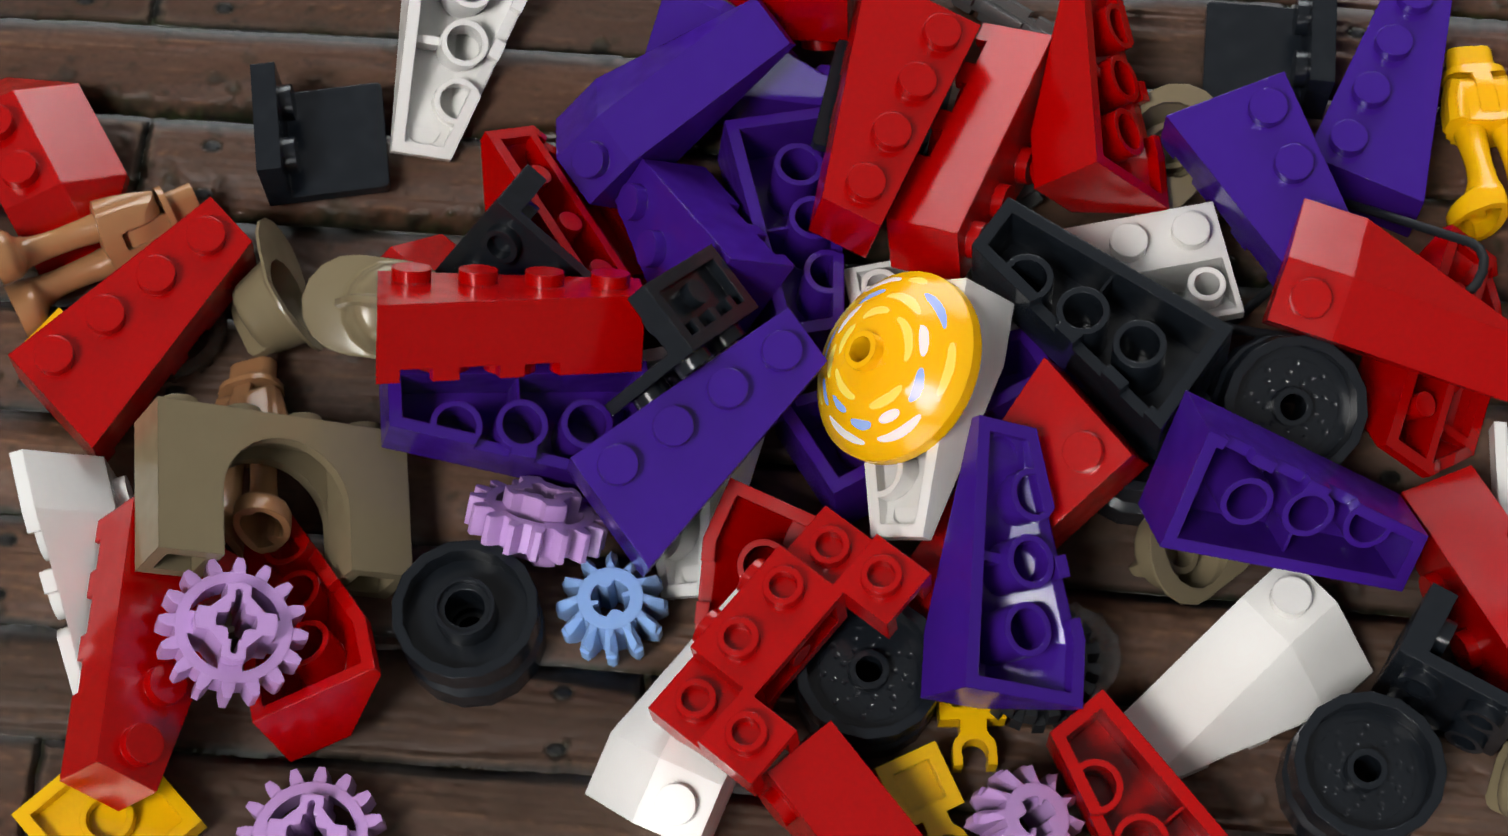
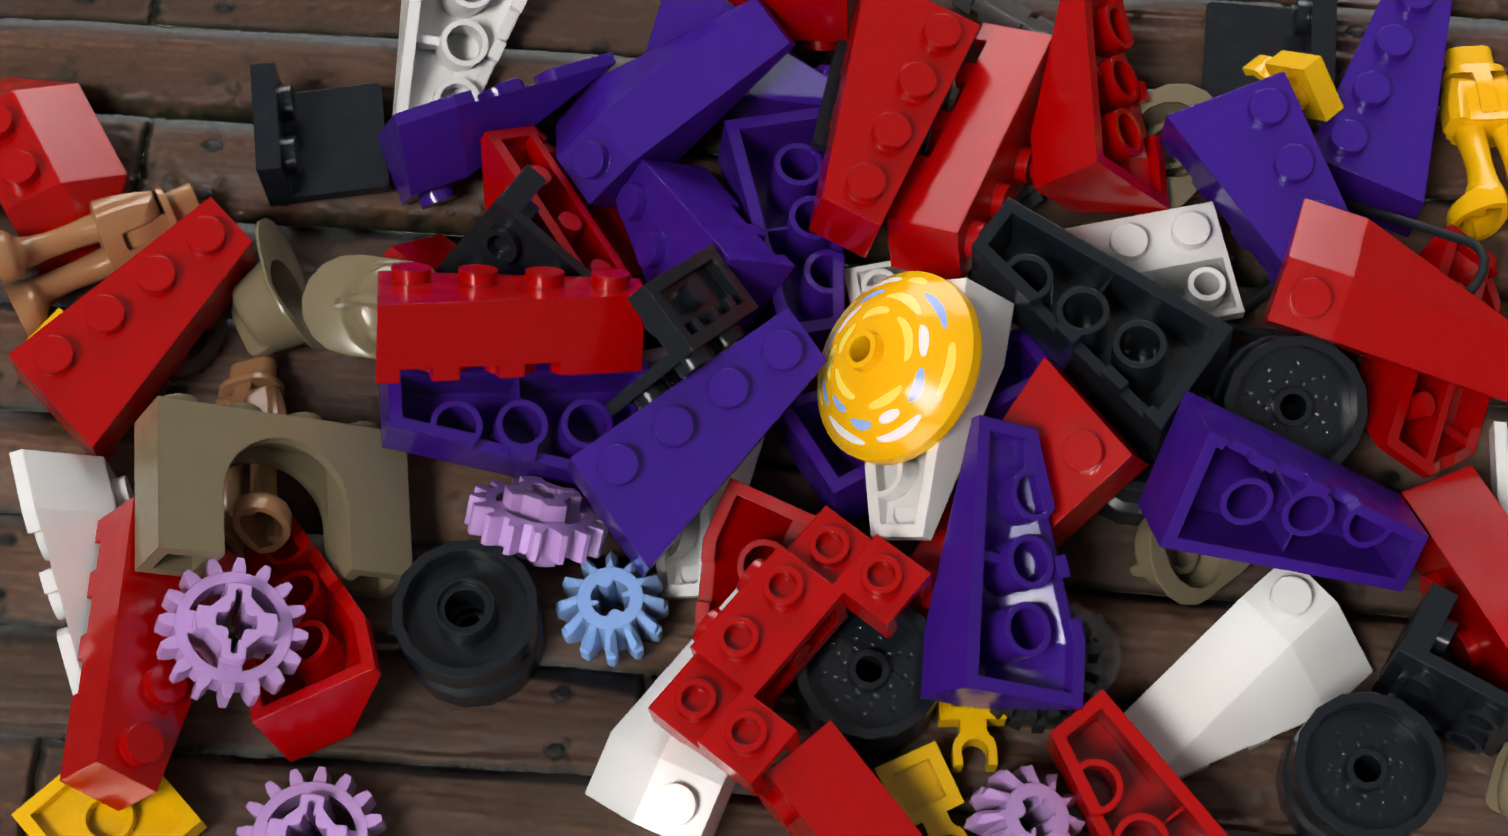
(439, 142): none -> dark purple wedge
(1307, 78): none -> yellow plate

